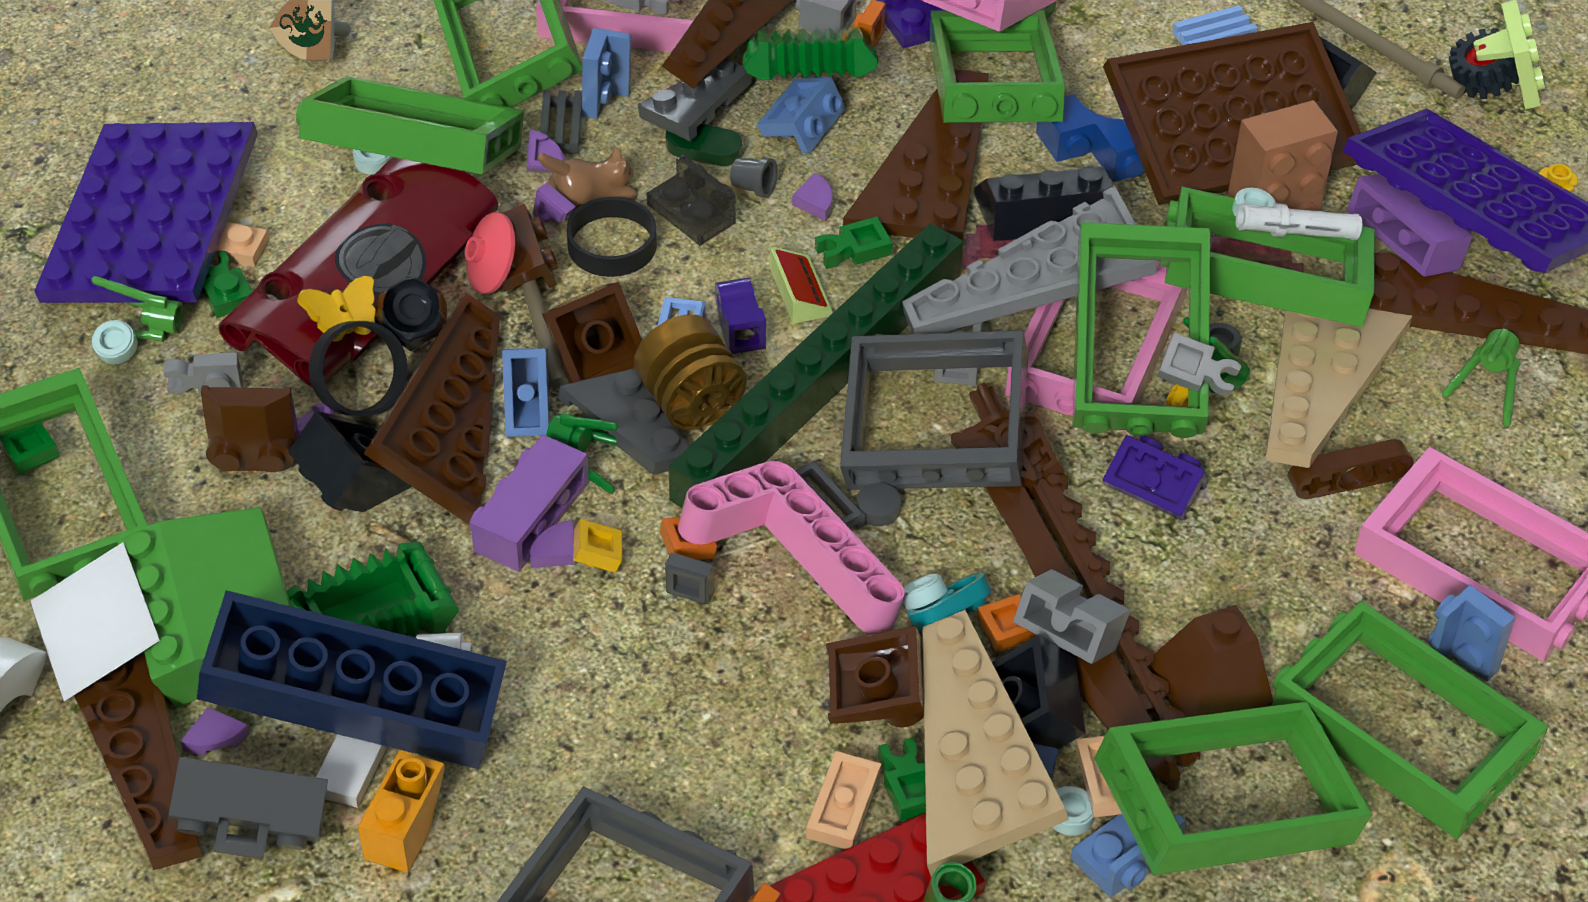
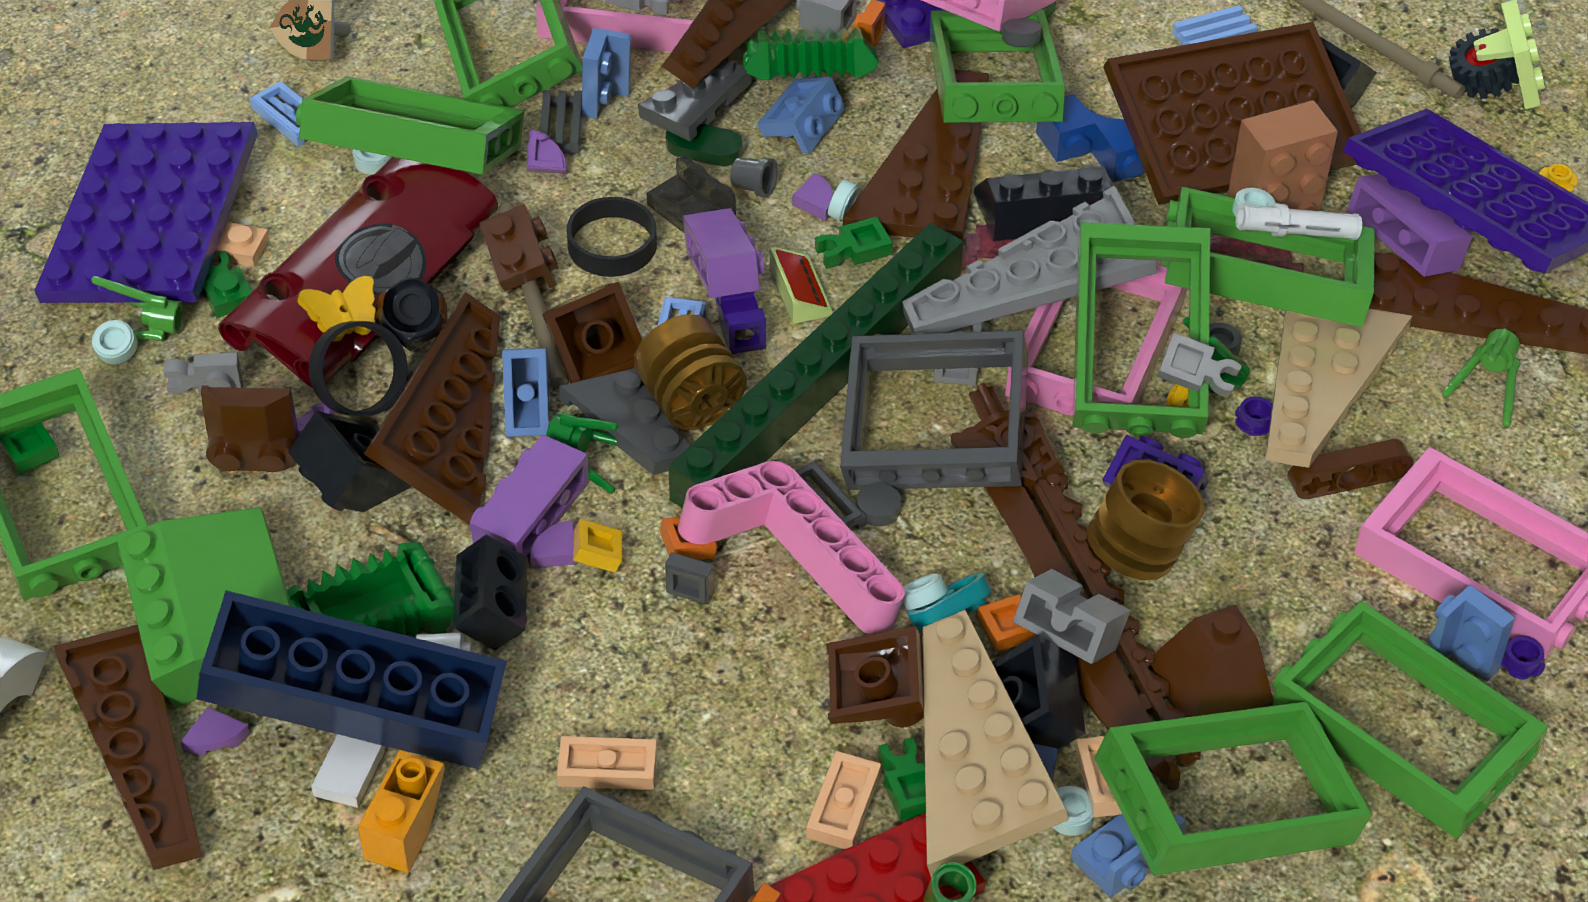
(94, 621): white sticker -> none
(241, 796): dark grey piece -> none
(278, 114): none -> light blue tile
(490, 253): coral dish -> none
(490, 592): none -> black brick
(551, 204): medium lavender tile -> none
(586, 180): medium nougat animal -> none
(607, 763): none -> light nougat plate
(722, 253): none -> medium lavender brick
(843, 199): none -> light aqua tile
(1021, 32): none -> dark grey tile
(1145, 519): none -> pearl gold wheel
(1254, 416): none -> dark purple plate
(1523, 658): none -> dark purple plate

